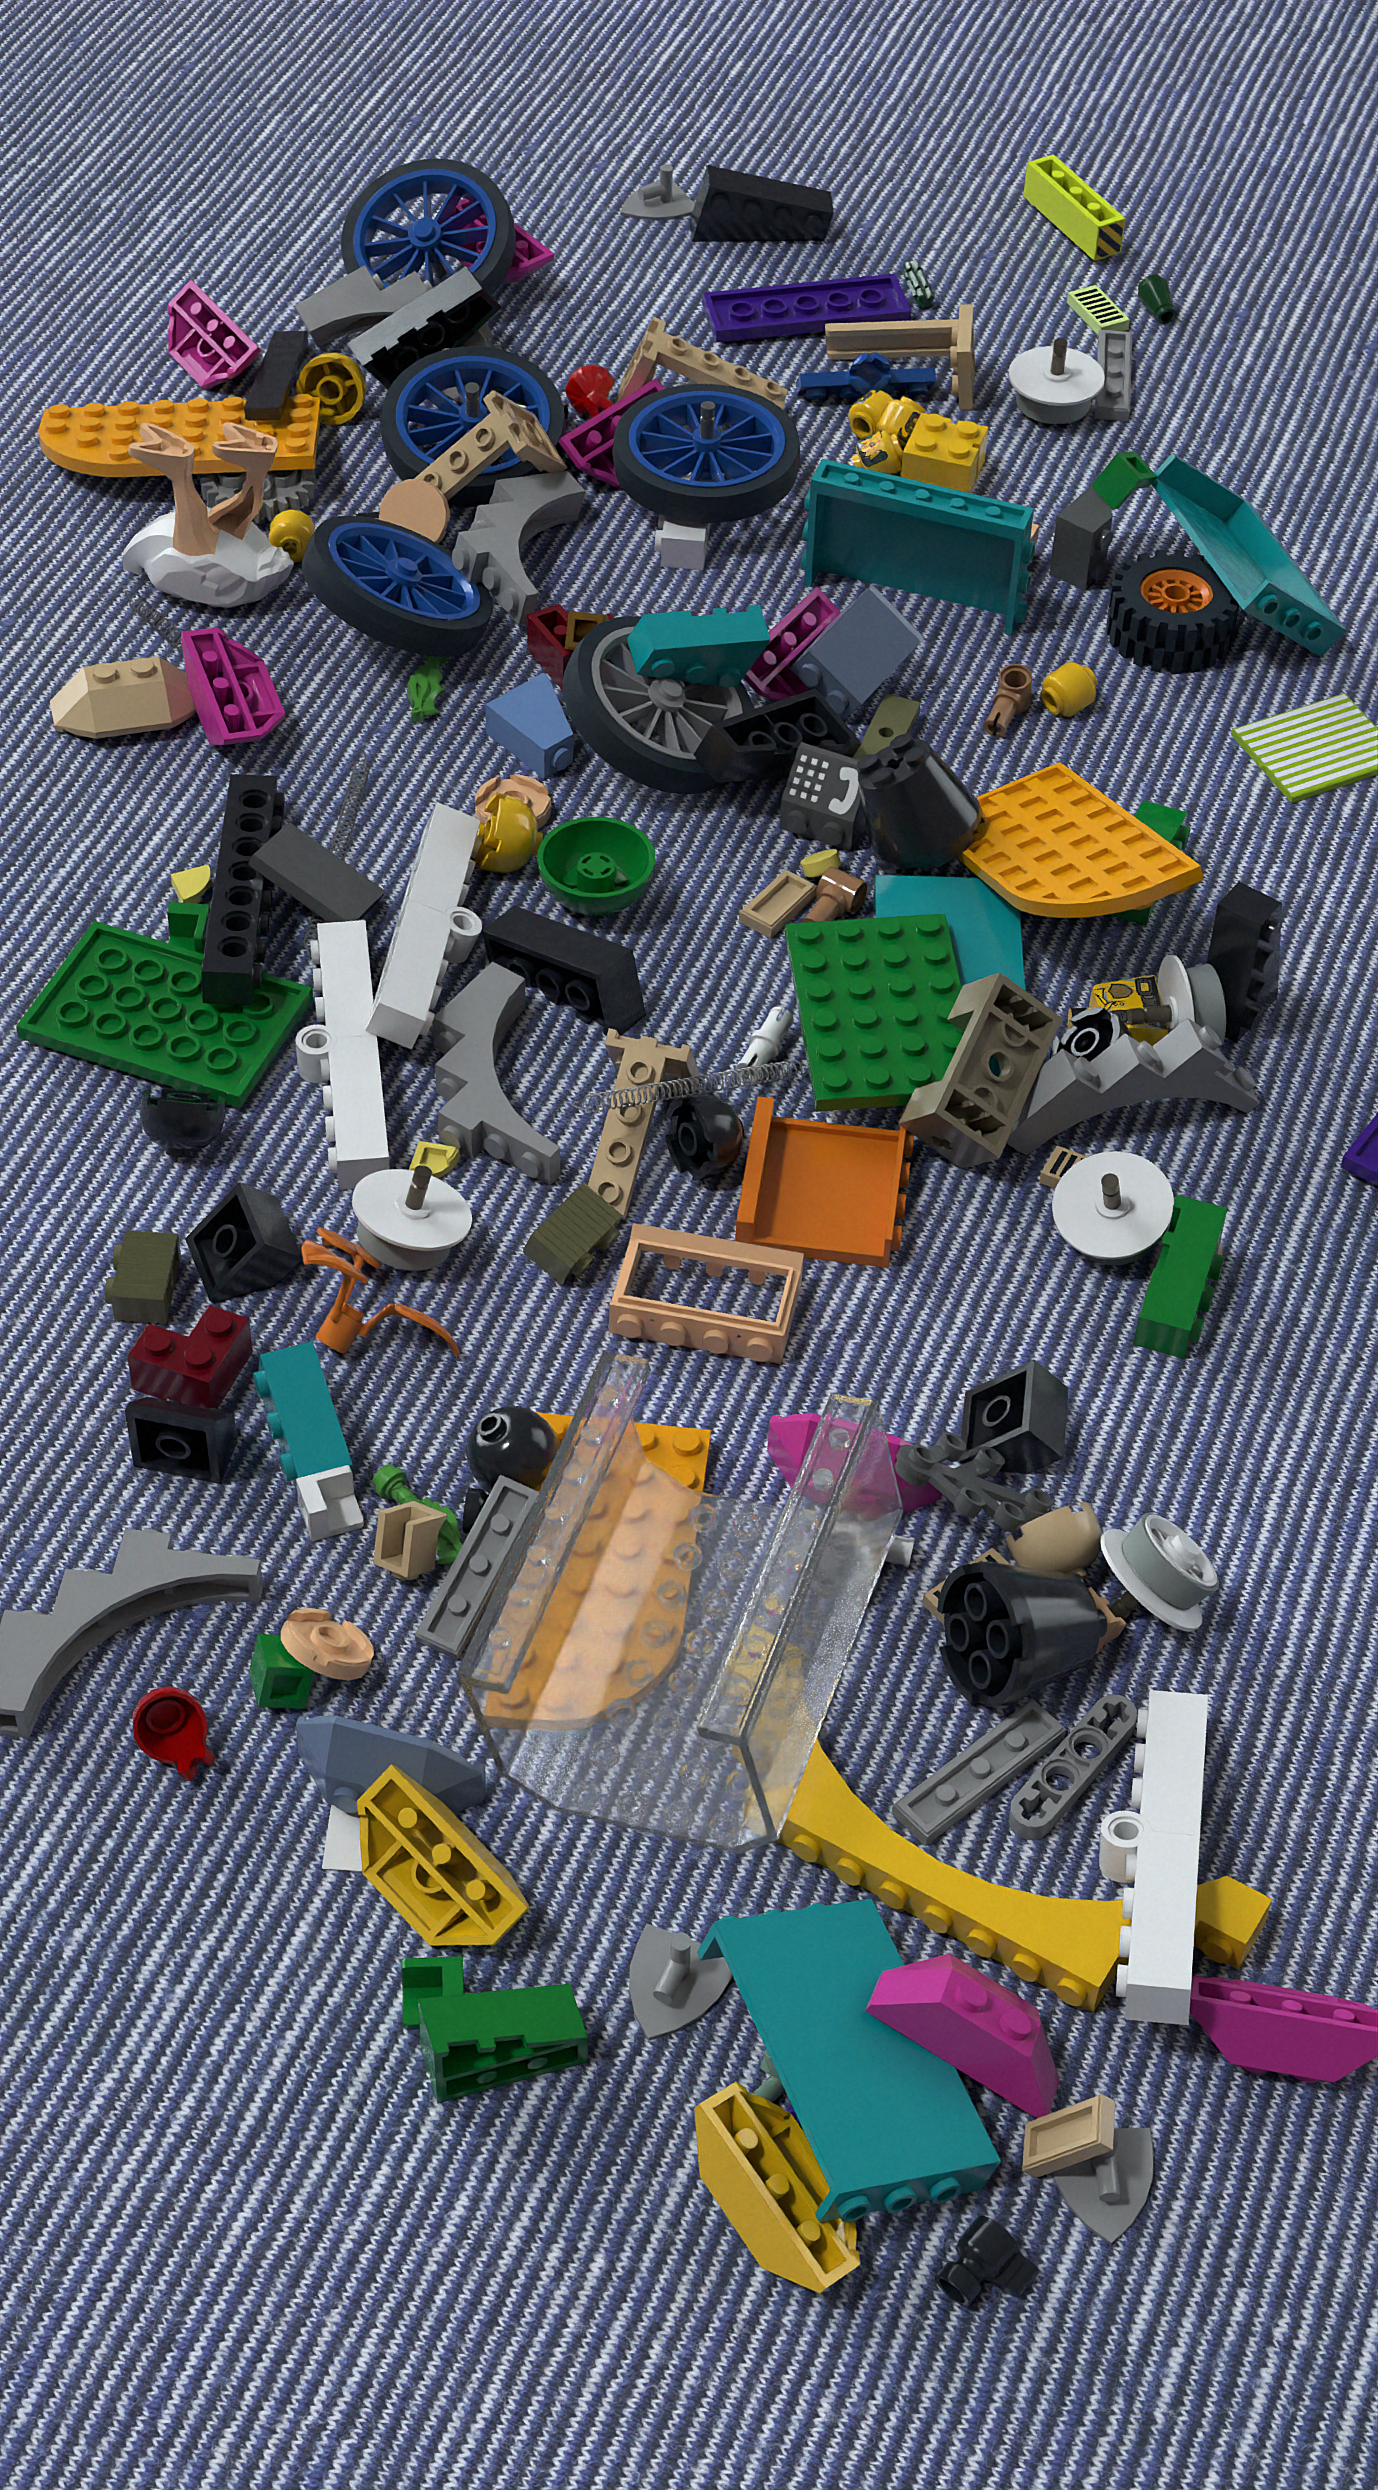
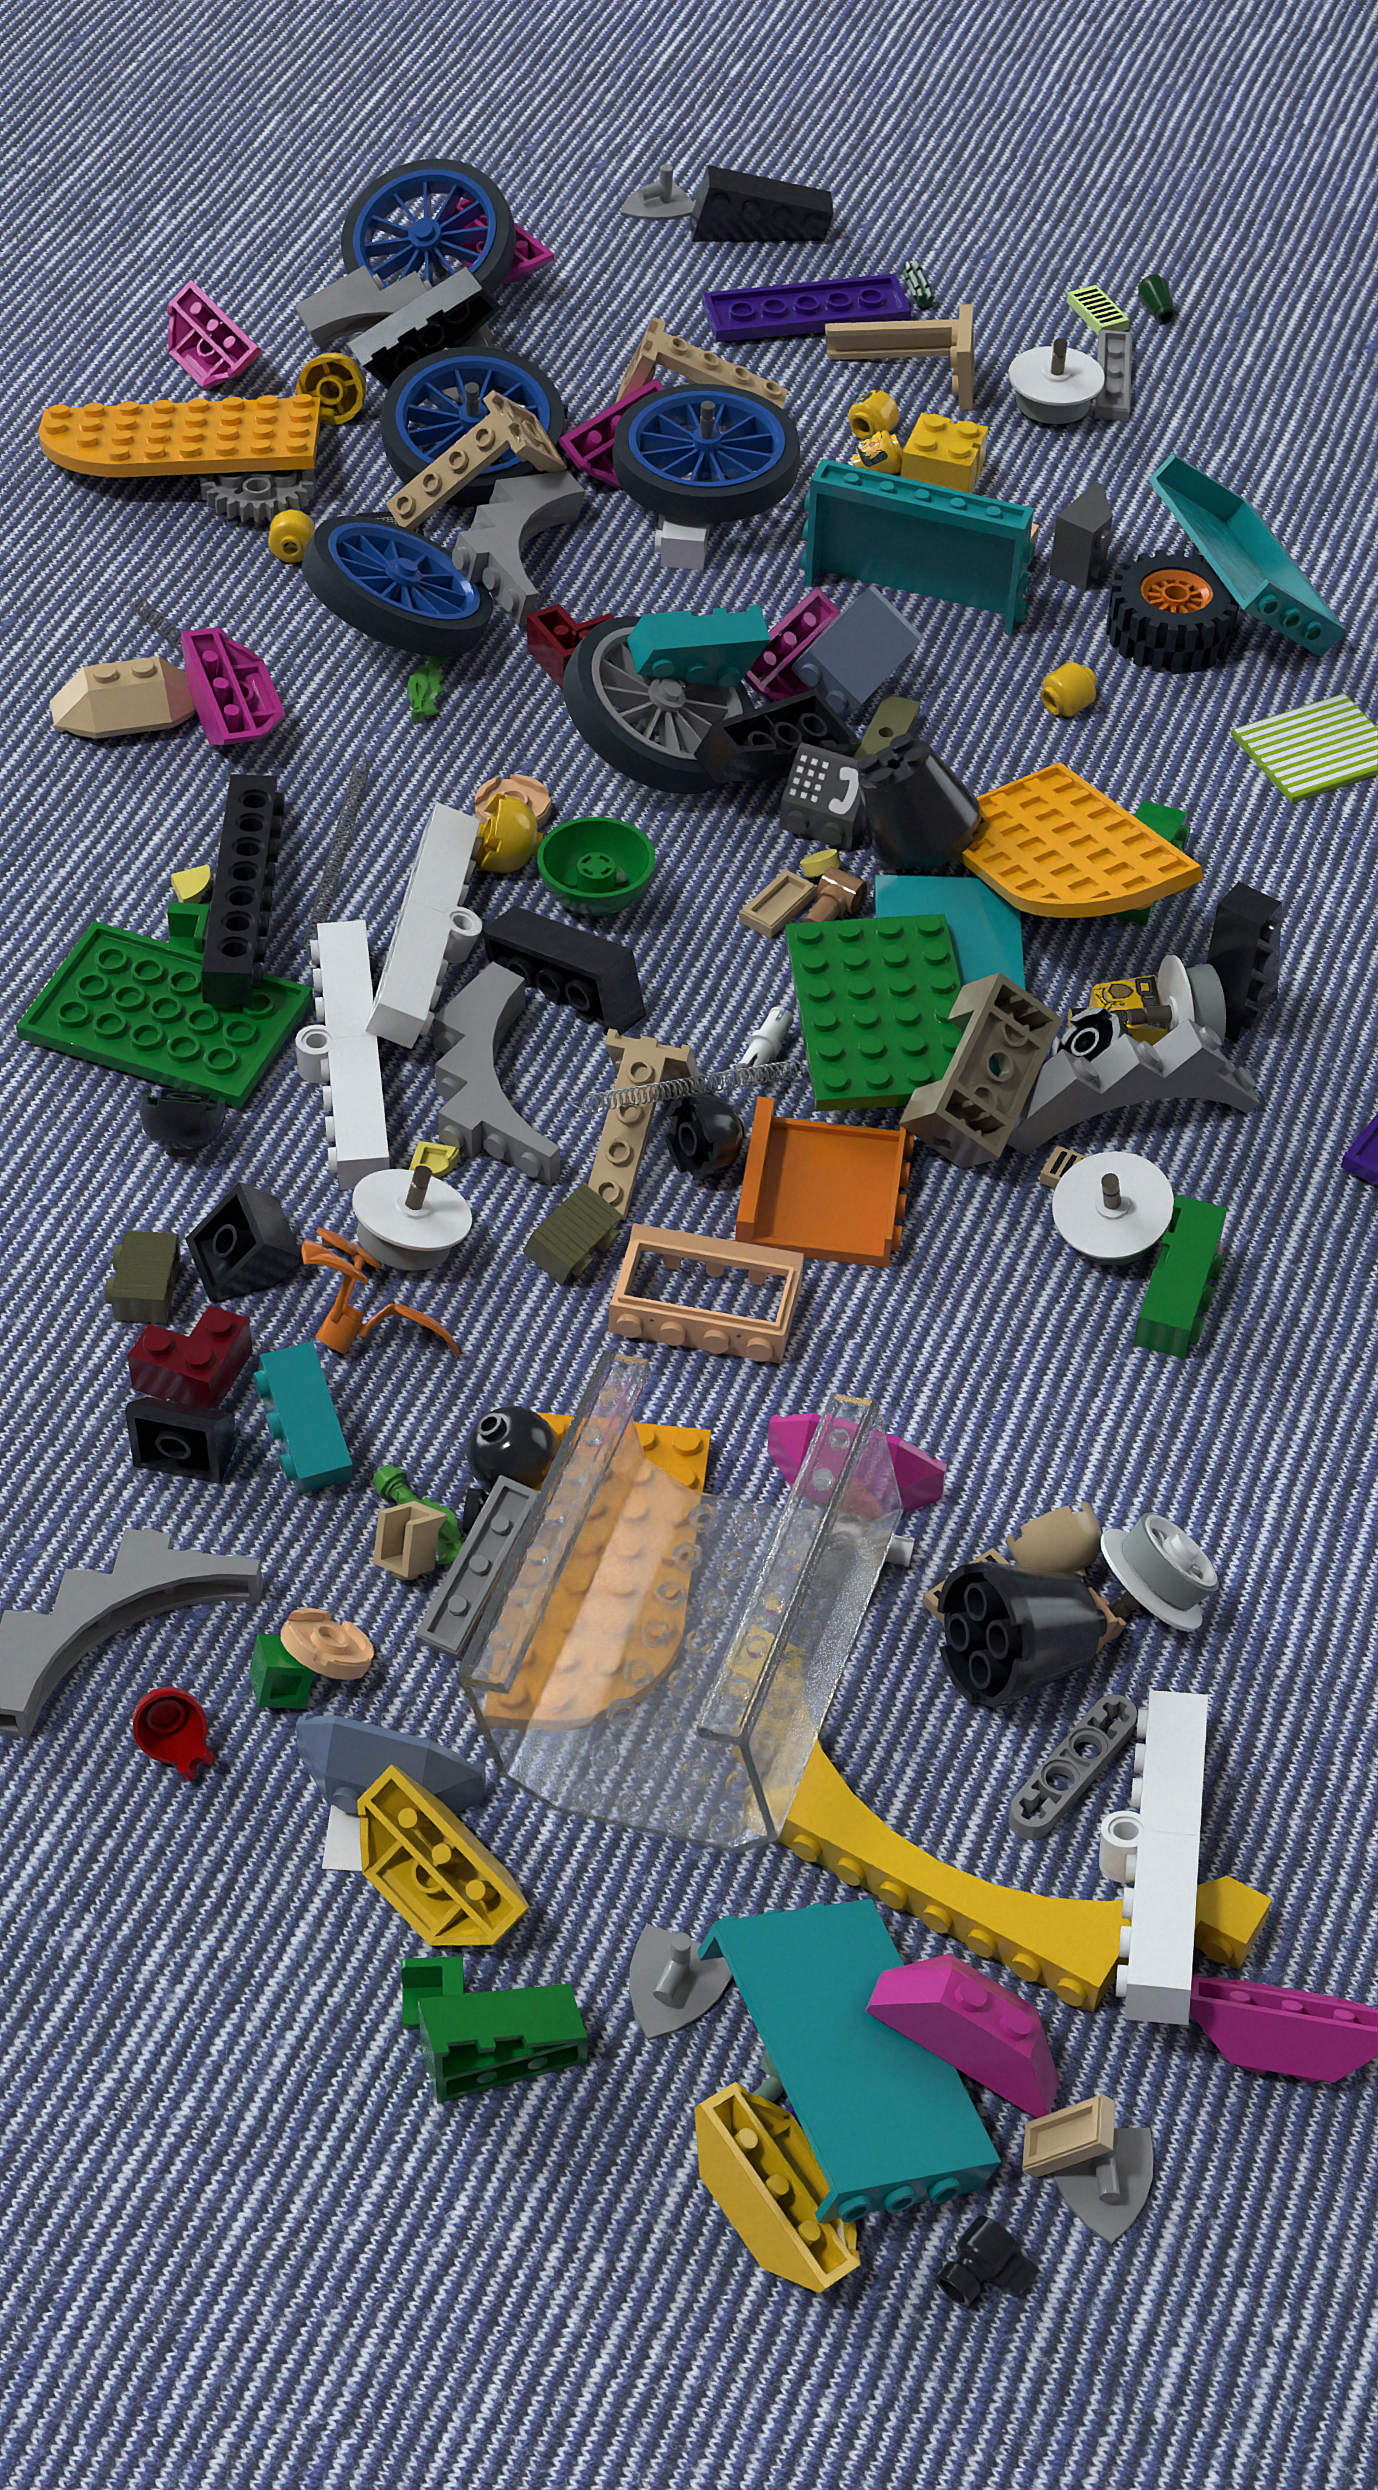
(204, 551): animal -> none
(276, 375): black tile -> none
(315, 876): dark grey tile -> none
(329, 1503): white panel -> none
(417, 507): light nougat tile -> none
(532, 726): medium blue slope -> none
(579, 626): pearl gold brick -> none
(589, 389): red piece -> none
(866, 374): blue plate -> none
(900, 418): yellow head -> none
(923, 1465): dark grey plant -> none
(978, 1772): light grey tile -> none
(1010, 699): medium nougat pin -> none
(1019, 1417): black slope -> none
(1074, 207): neon yellow brick -> none
(1122, 477): green panel -> none

